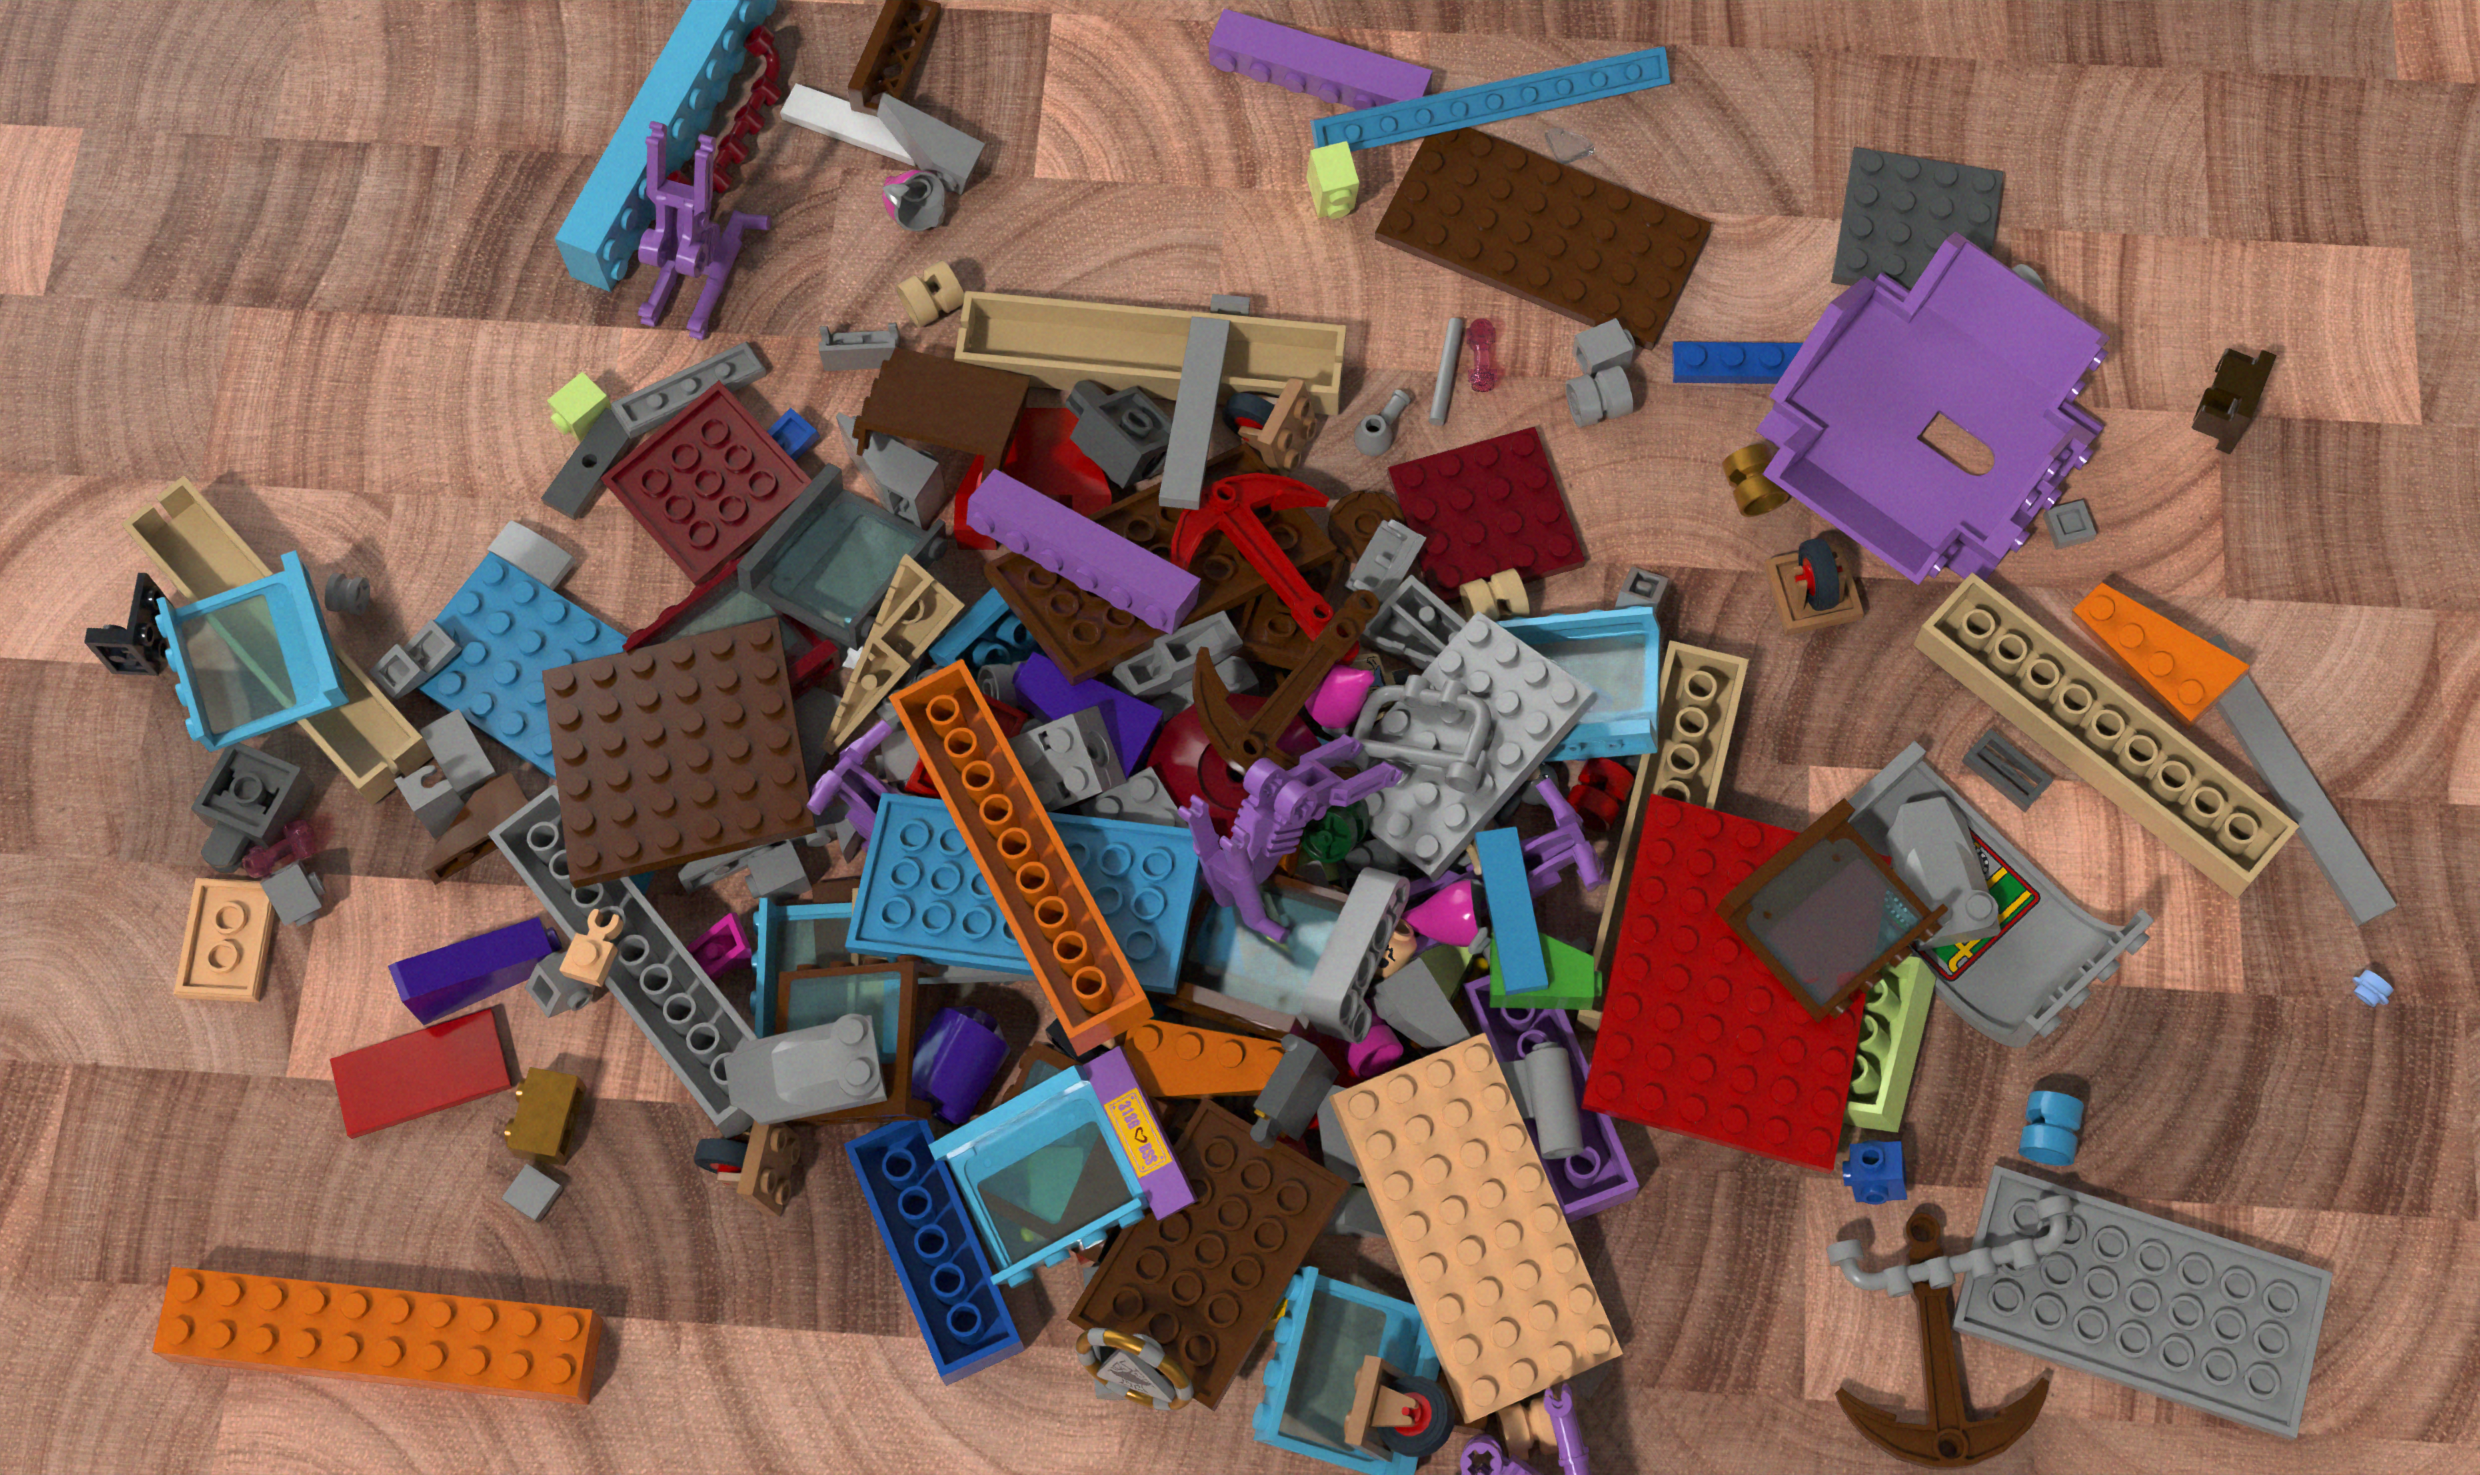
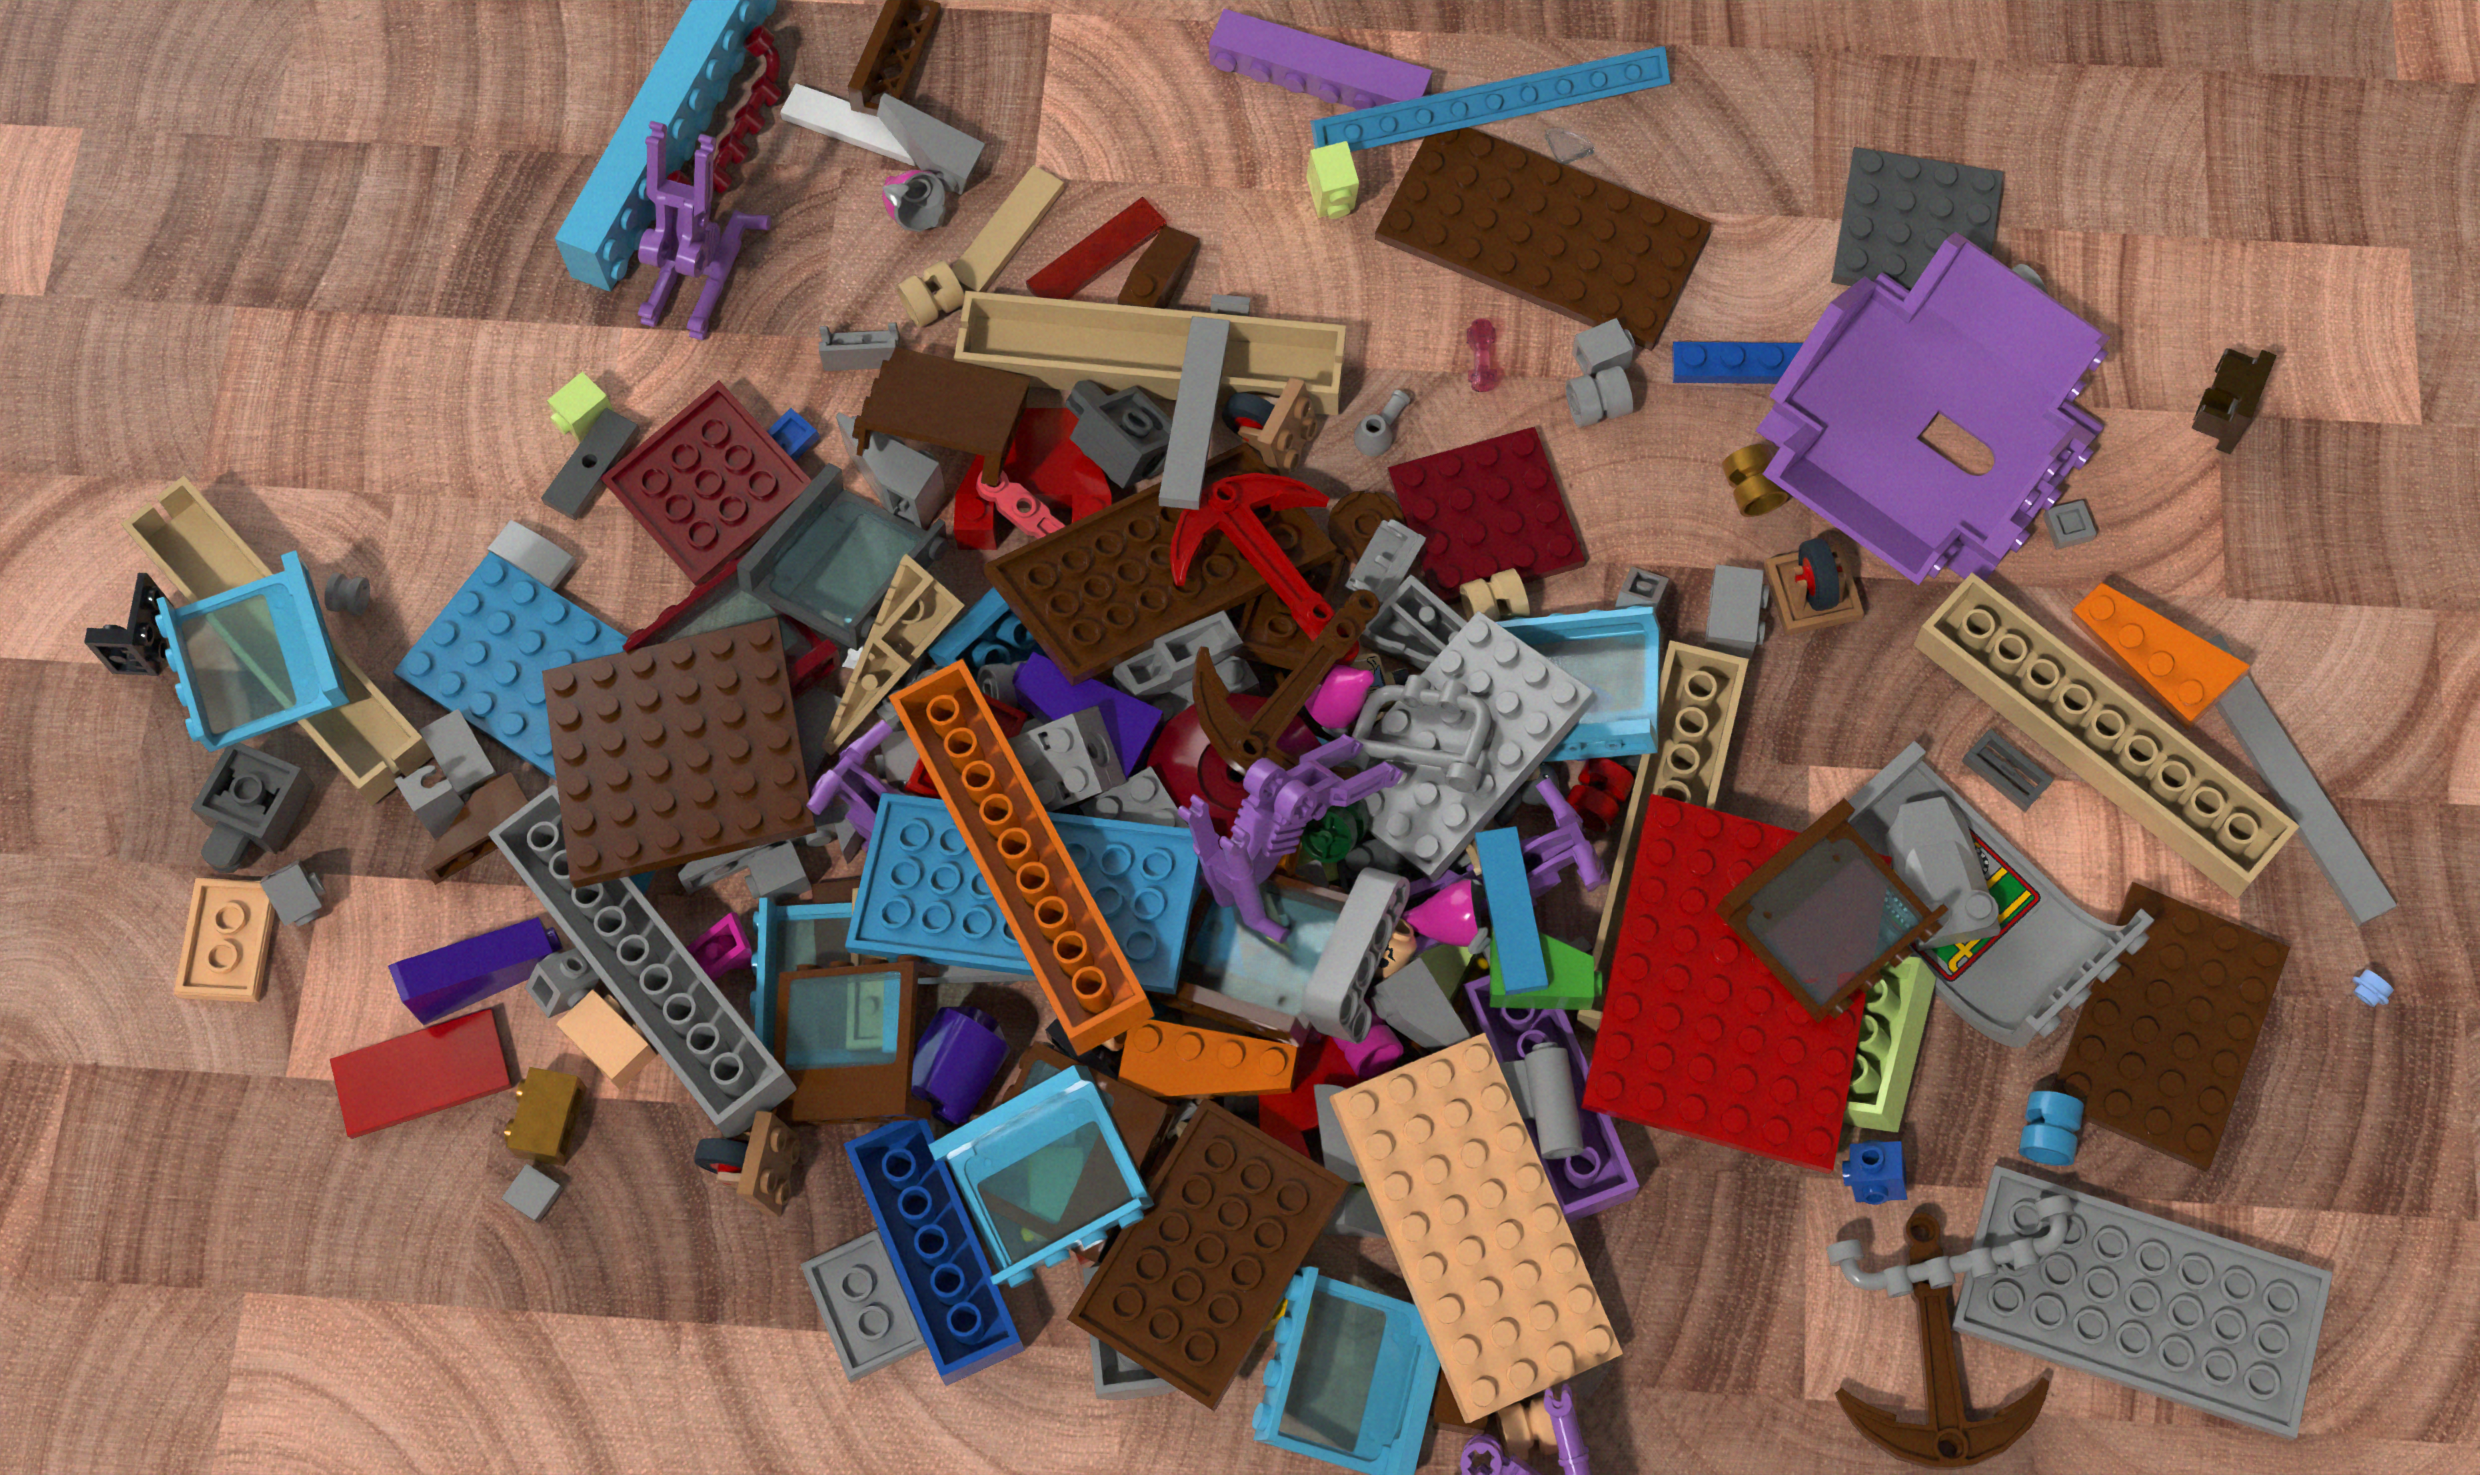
(298, 841): clear pink bar -> none
(379, 1335): orange brick -> none
(417, 661): light grey slope -> none
(592, 955): light nougat plate -> none
(607, 1038): none -> light nougat brick
(669, 396): light grey tile -> none
(807, 1071): light grey slope -> none
(864, 1306): none -> light grey tile
(1007, 230): none -> tan tile
(1083, 551): medium lavender brick -> none
(1098, 252): none -> clear red tile
(1131, 1369): piece -> none
(1140, 1133): medium lavender tile -> none
(1159, 270): none -> reddish brown slope
(1292, 1092): dark grey piece -> none
(1397, 1412): plate -> none
(1446, 372): light grey bar -> none
(1734, 611): none -> light grey brick
(2172, 1029): none -> reddish brown plate

